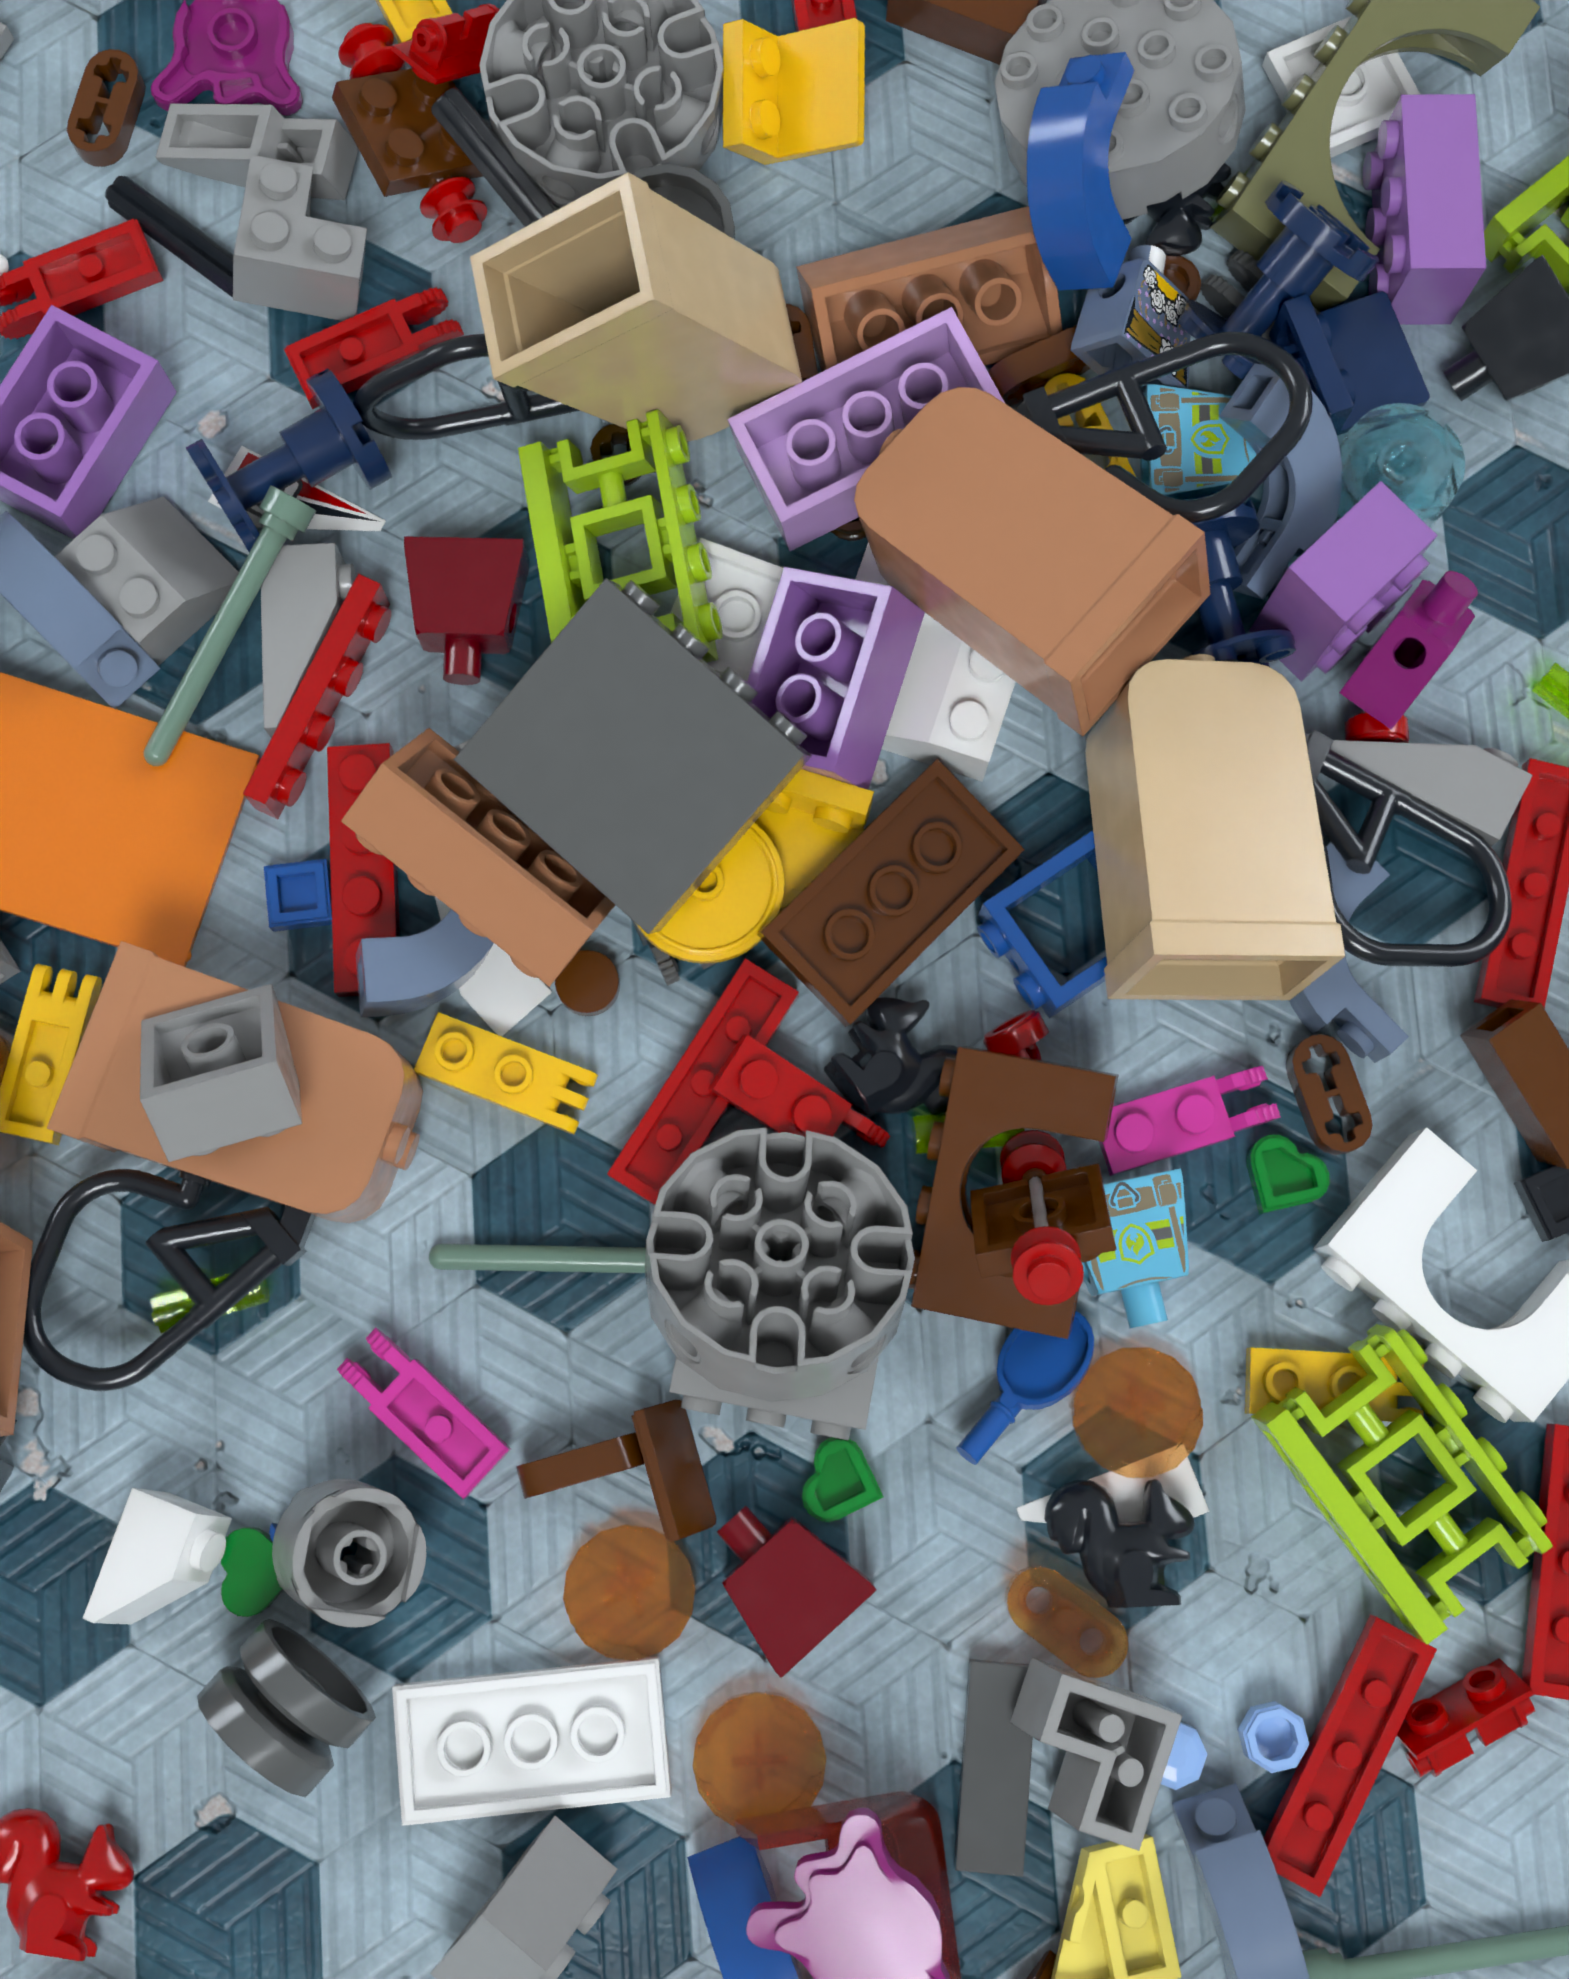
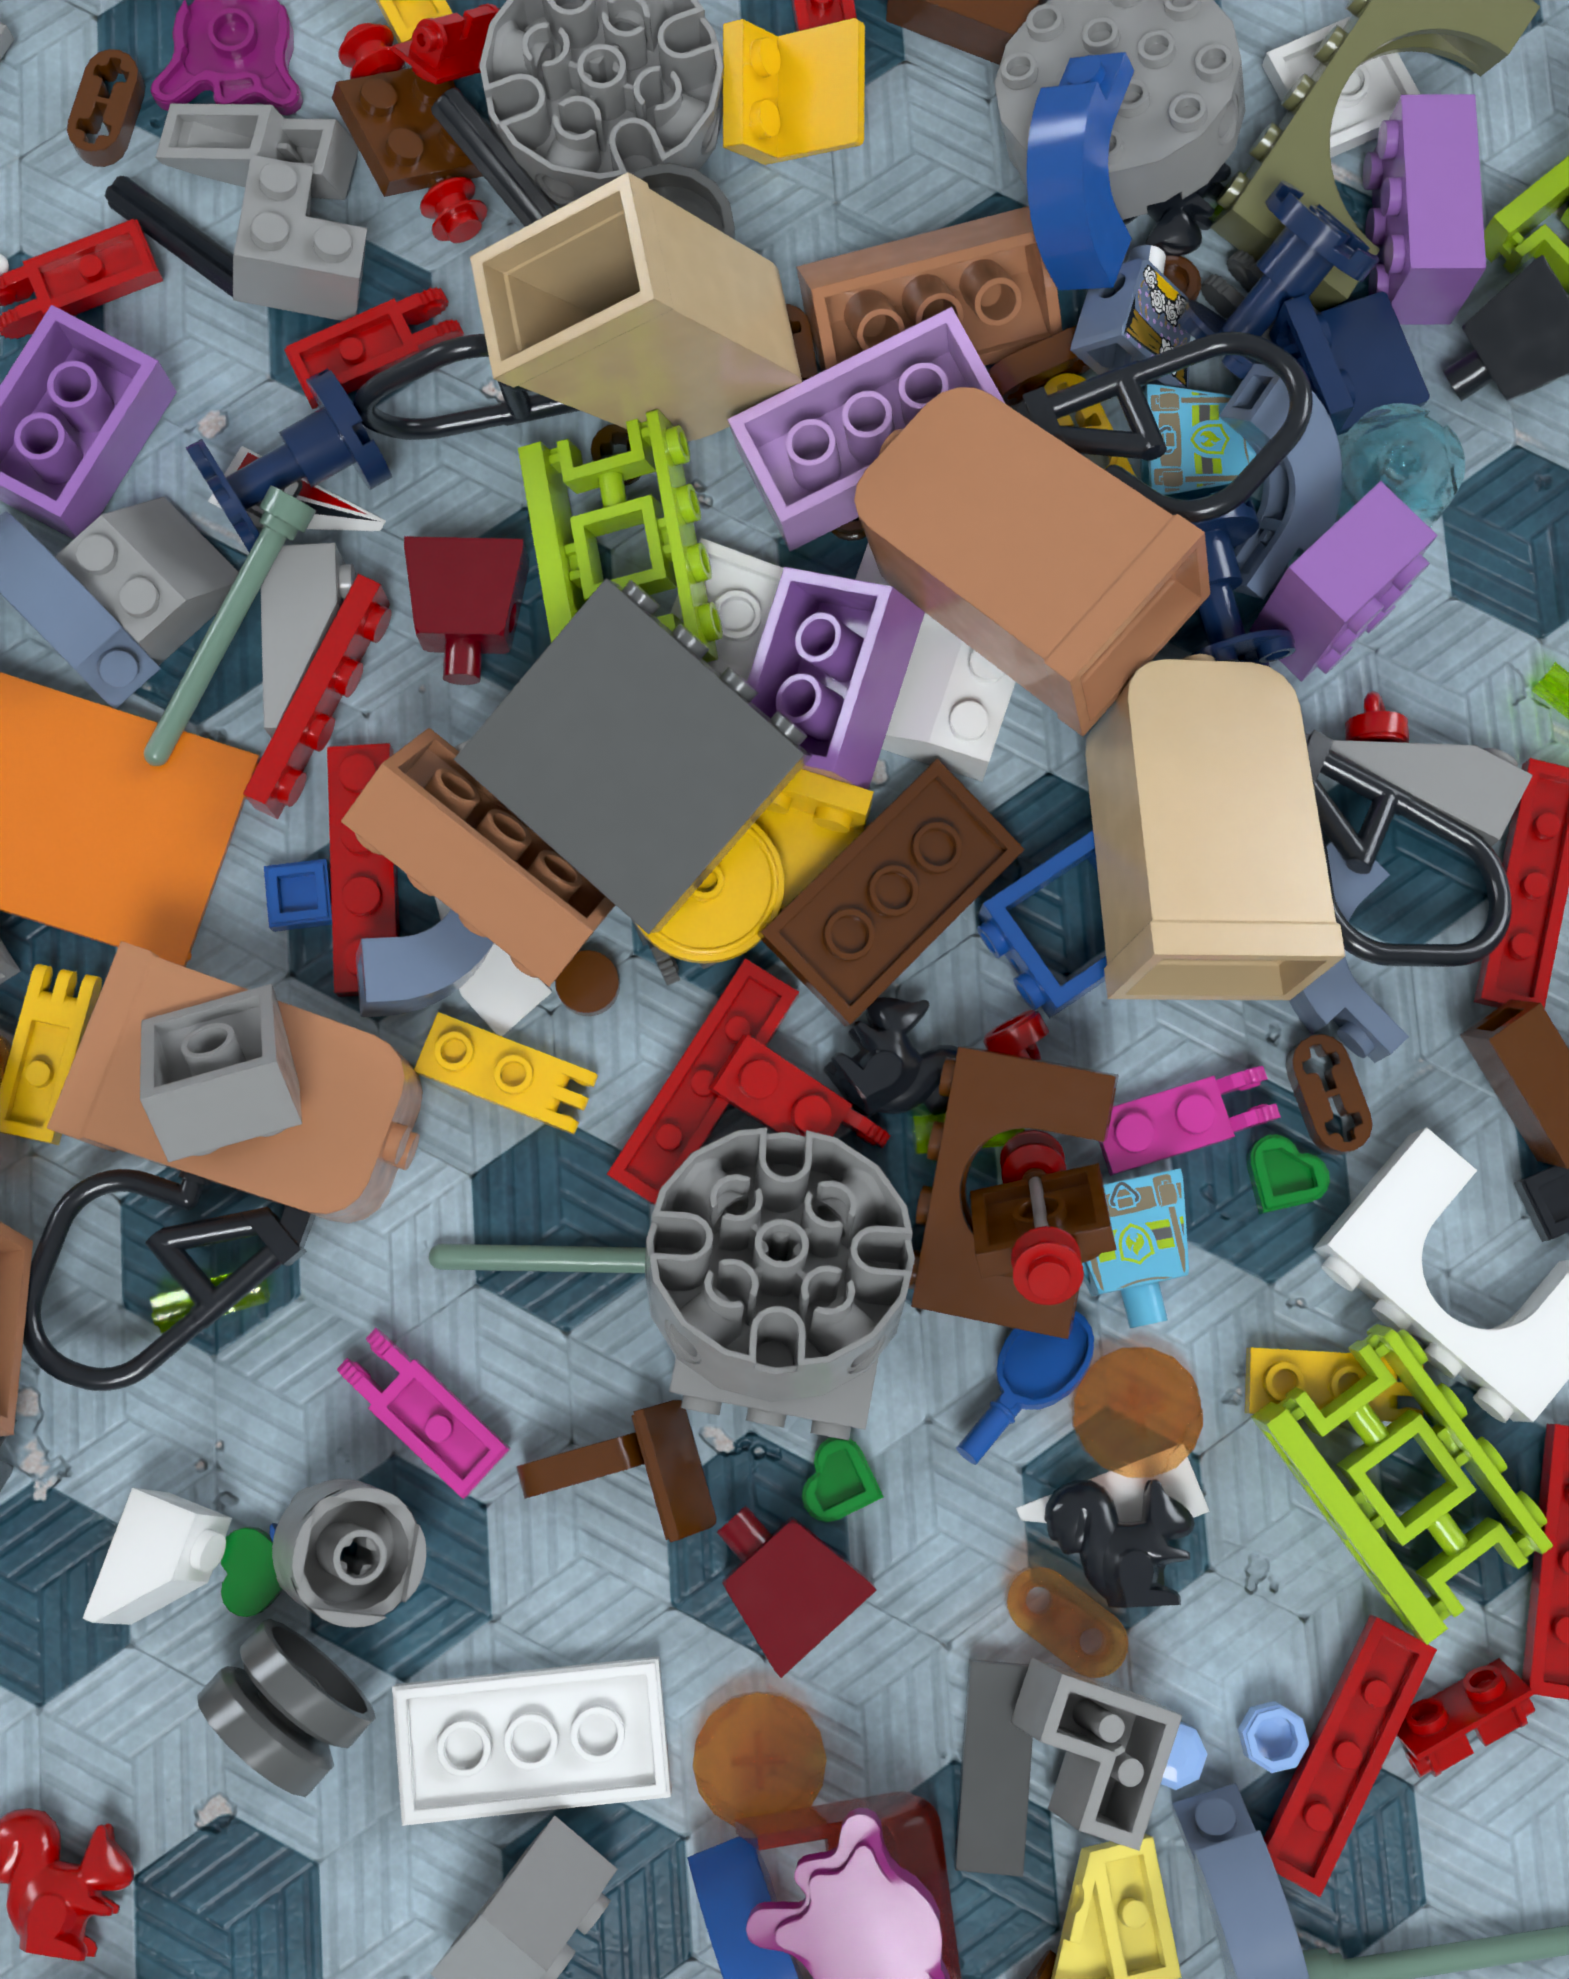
(629, 1592): clear orange tile -> none
(1412, 648): magenta torso -> none

